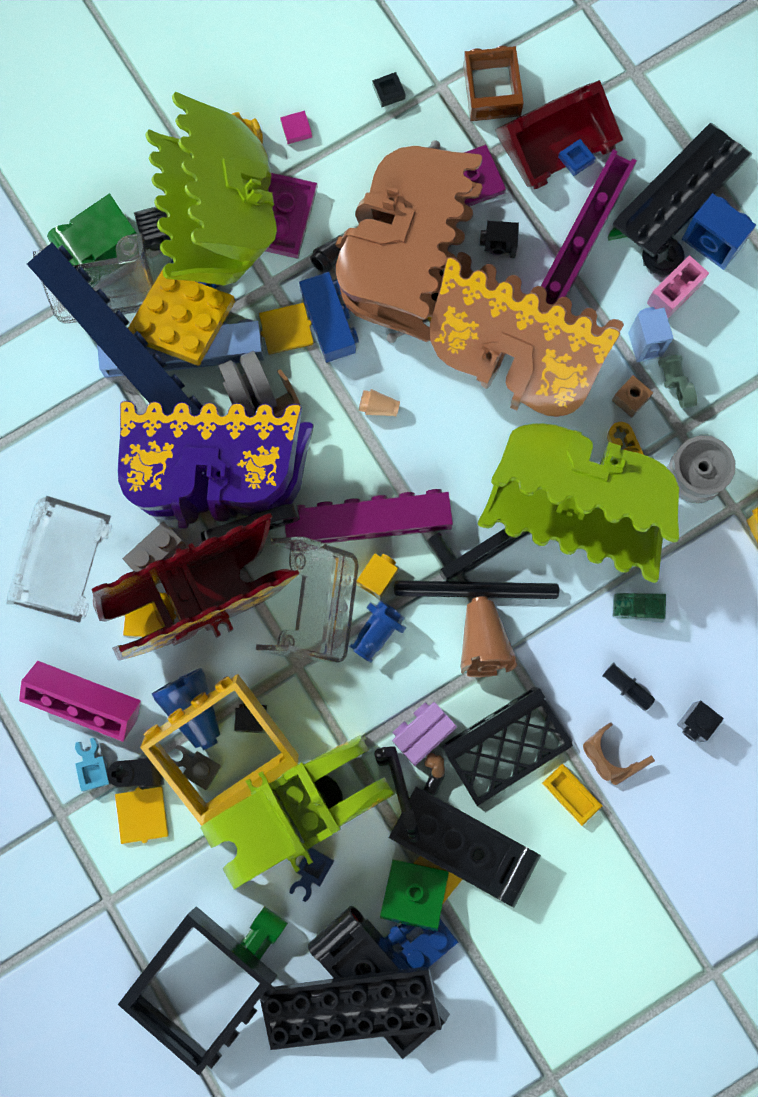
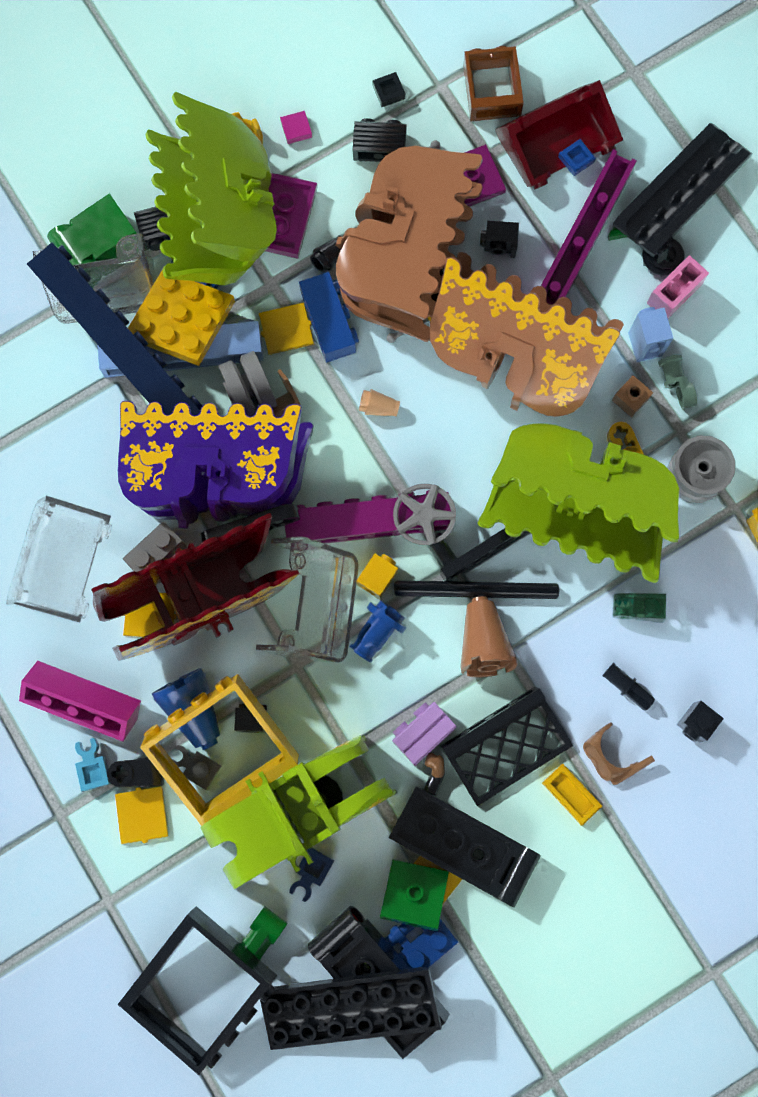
(377, 139): none -> black brick
(389, 756): black hinge -> none
(424, 513): none -> light grey wheel
(718, 231): blue brick -> none

